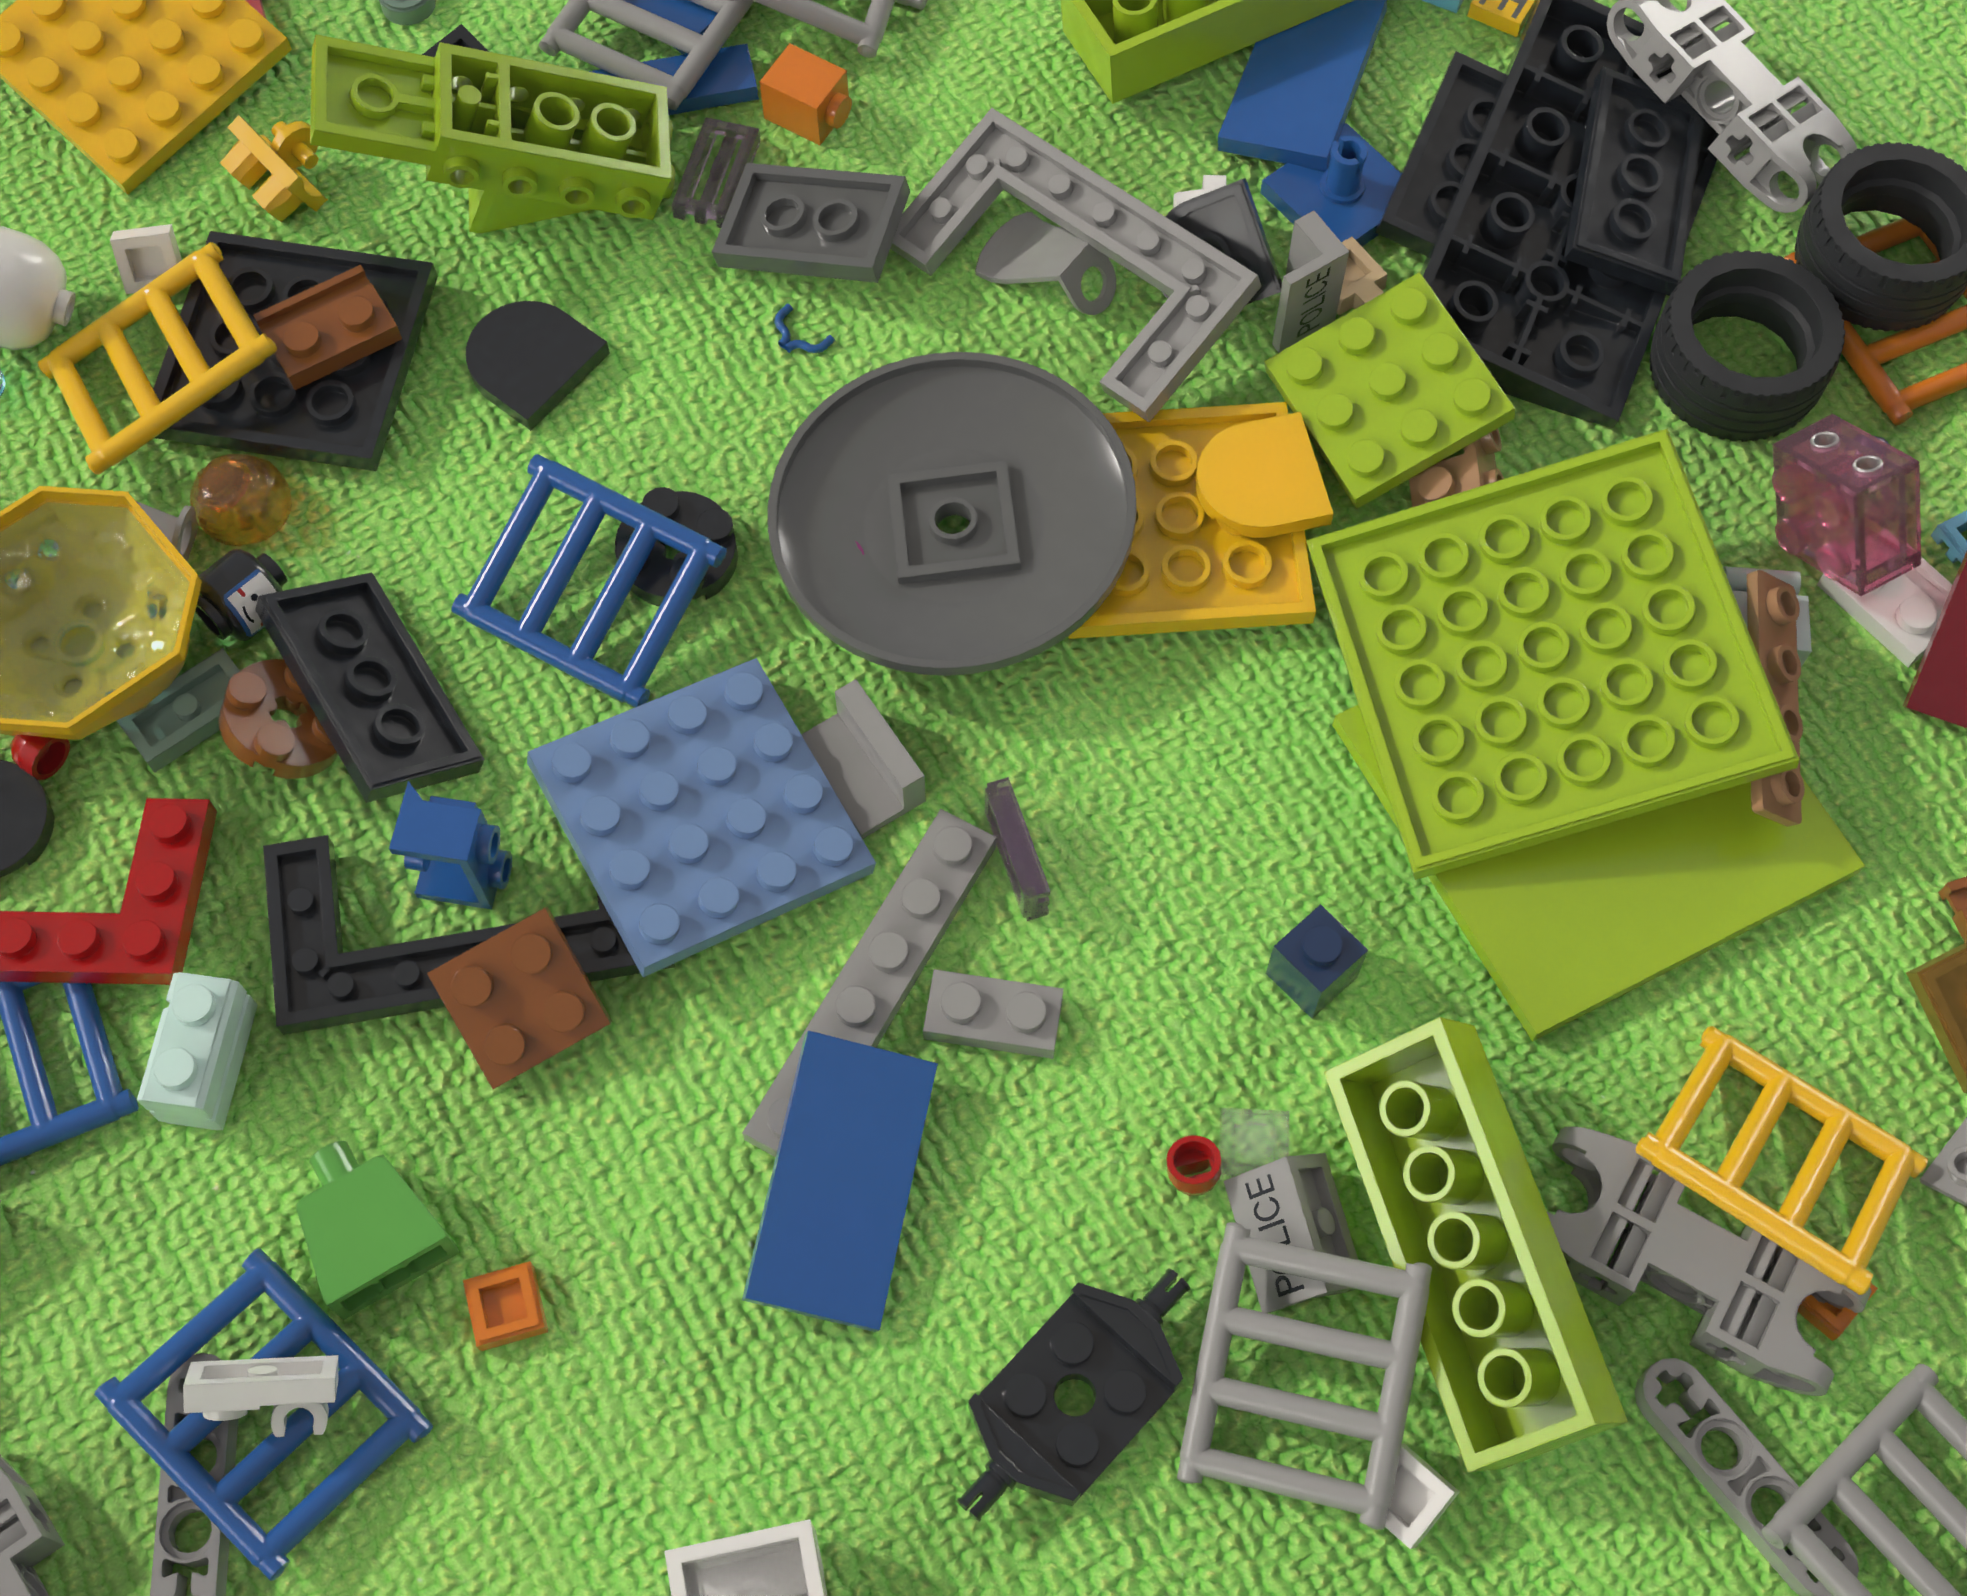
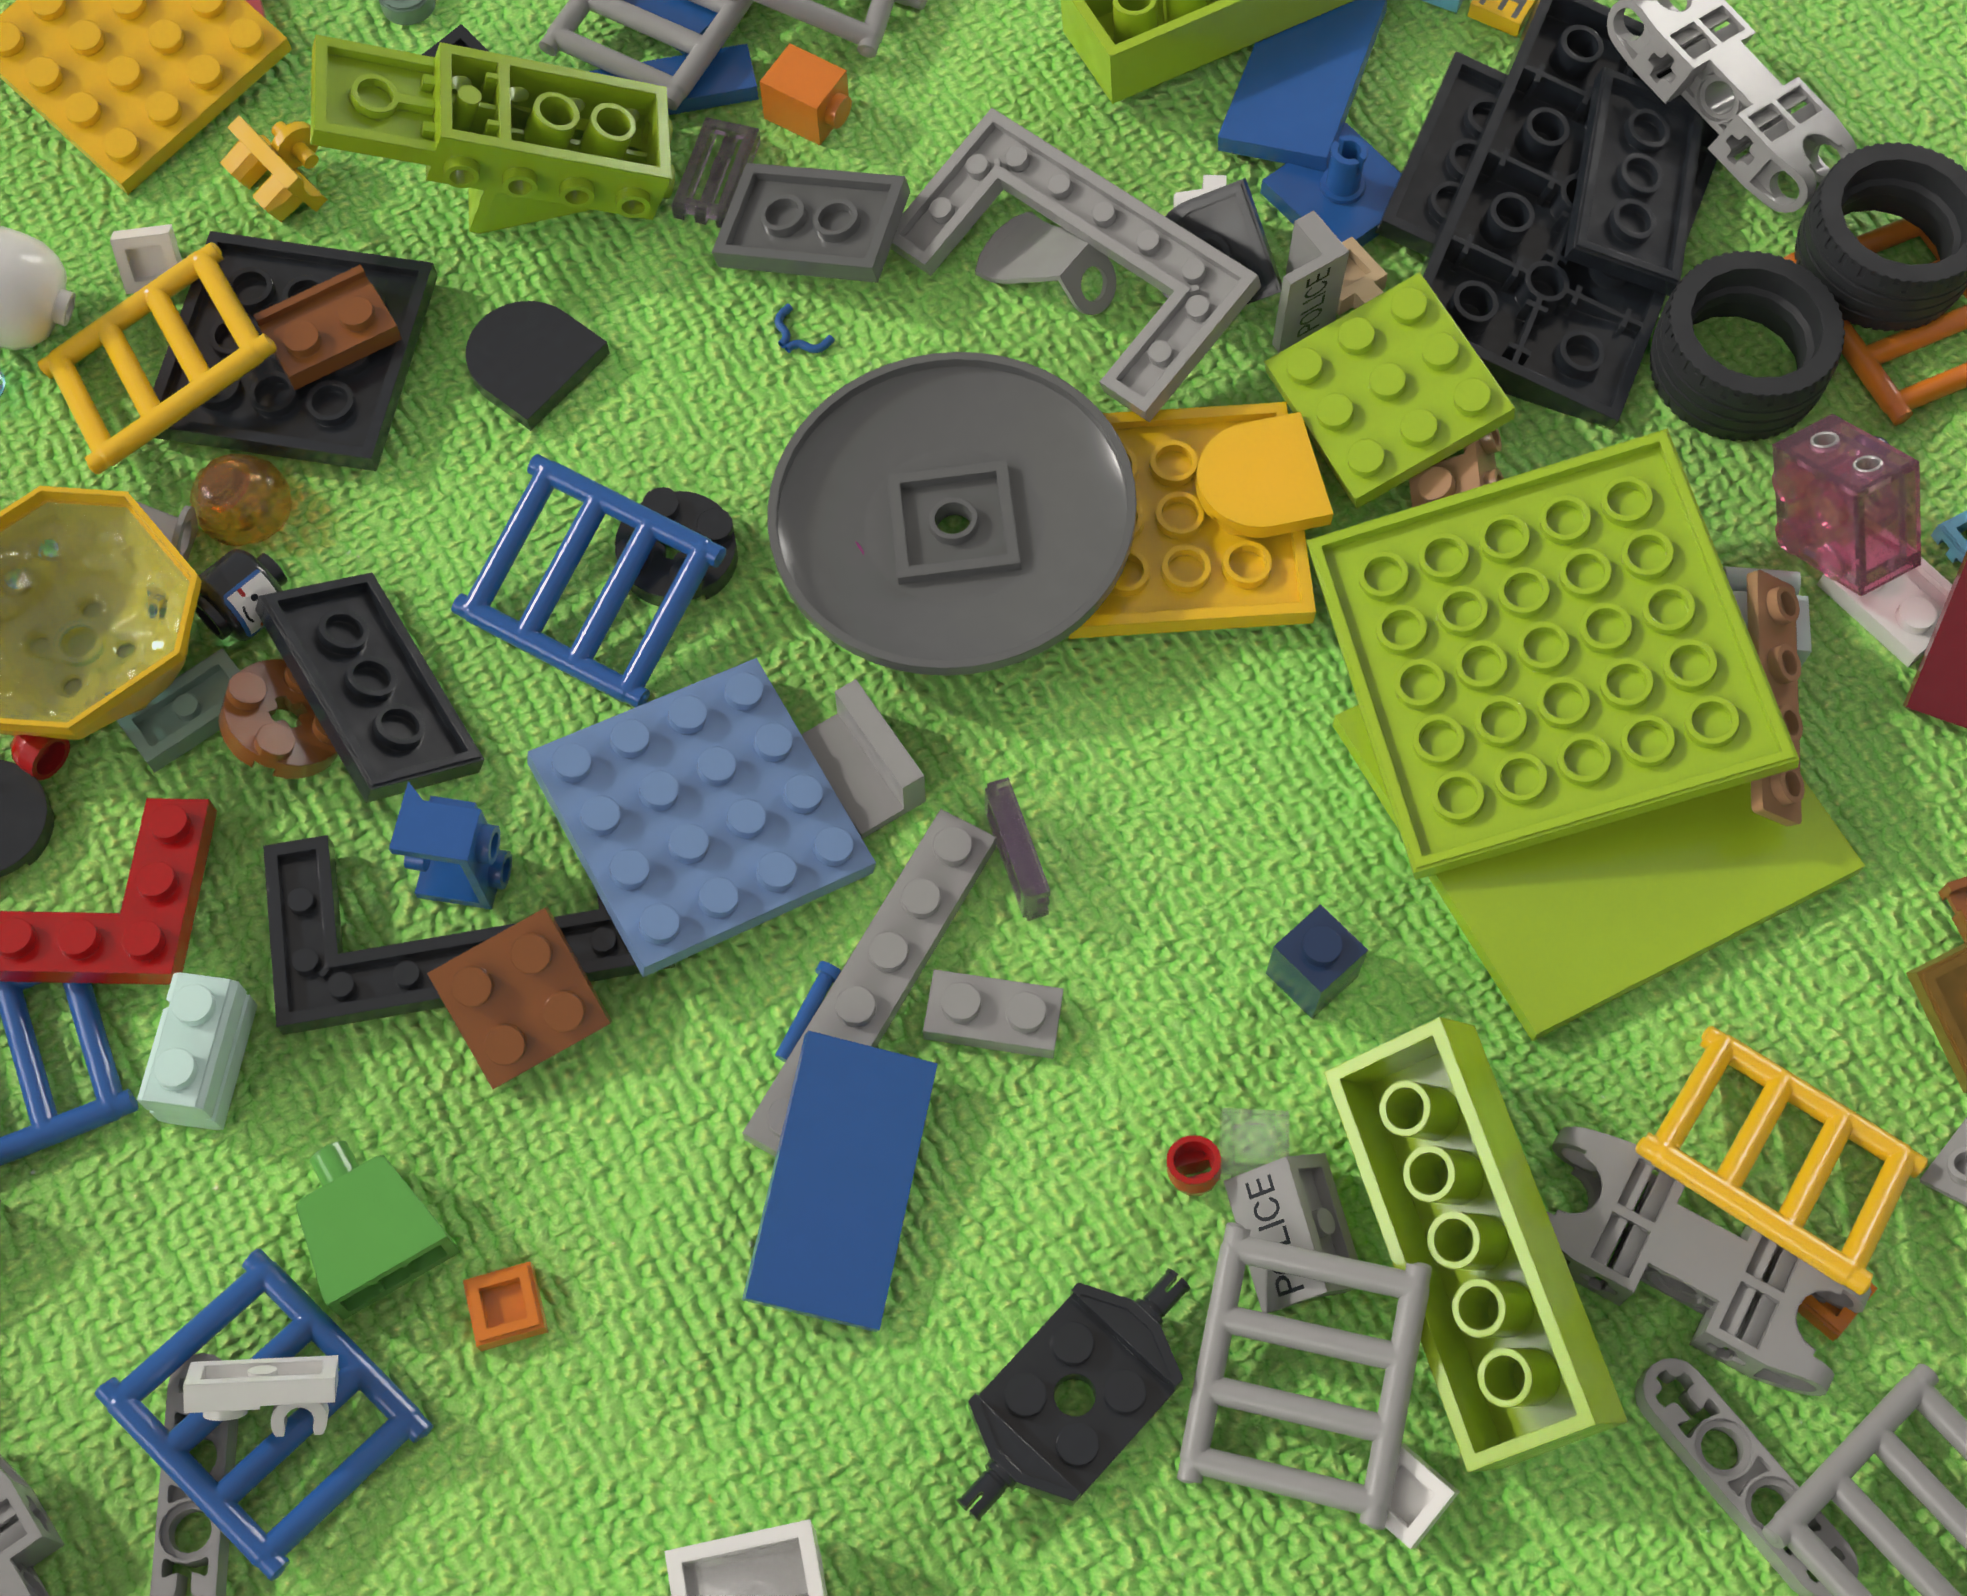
(826, 976): none -> blue piece

